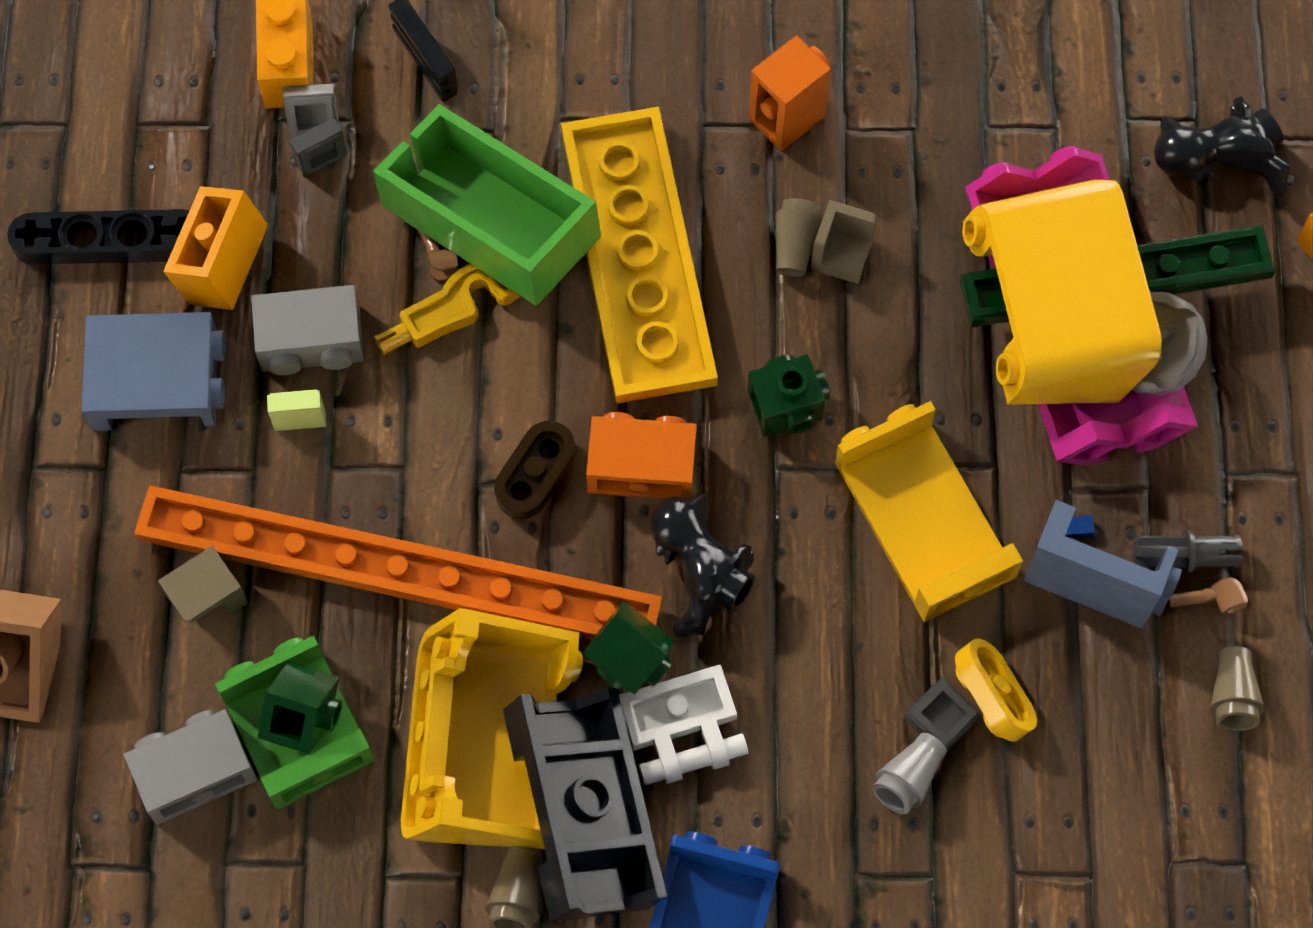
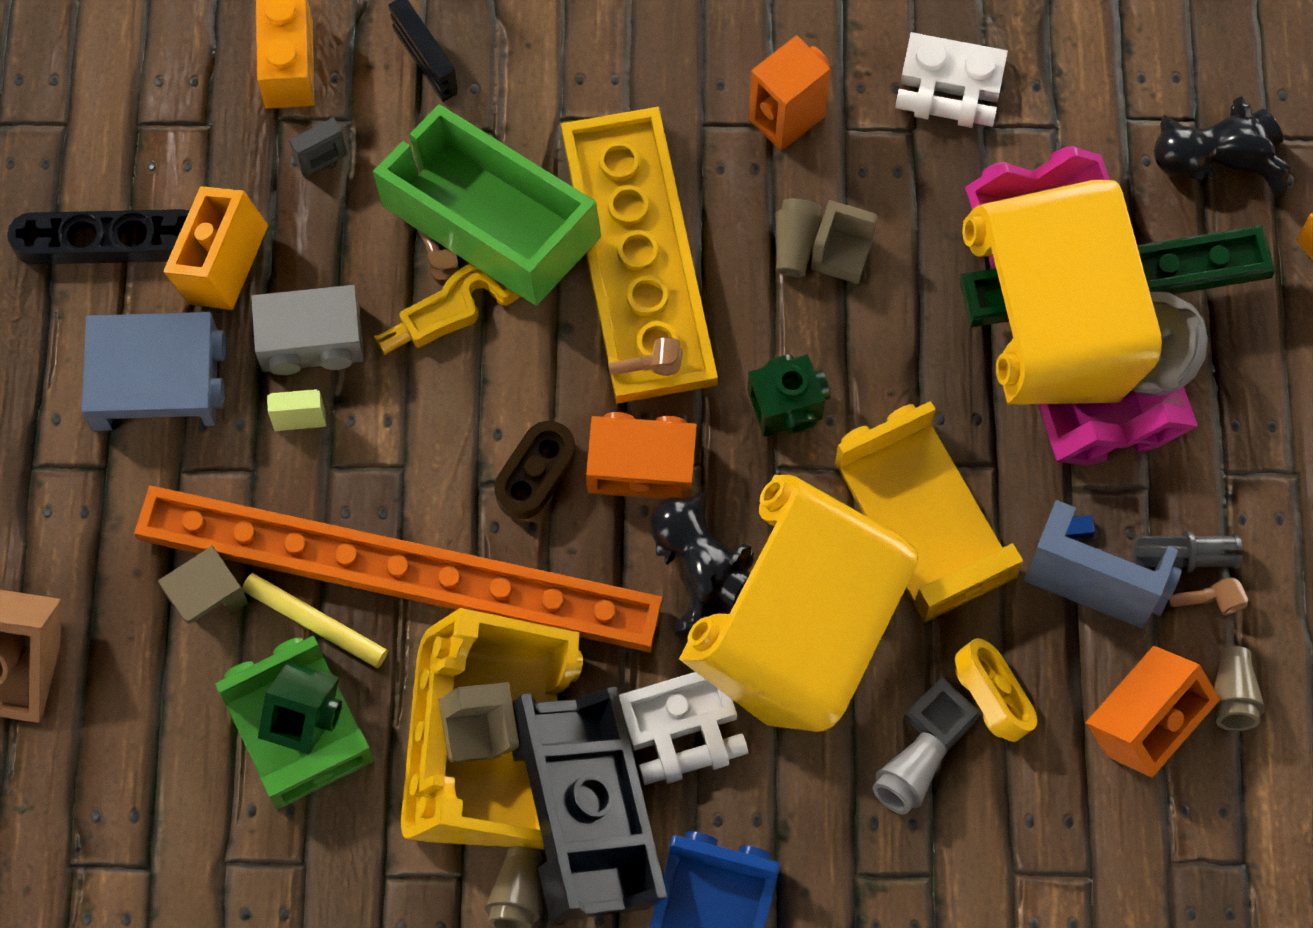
(189, 765): light grey brick -> none
(309, 107): light grey tile -> none
(314, 620): none -> light yellow bar
(478, 722): none -> dark tan panel
(630, 650): dark green brick -> none
(664, 361): none -> medium nougat hand
(806, 610): none -> yellow windscreen
(952, 69): none -> white plate
(1153, 711): none -> orange brick

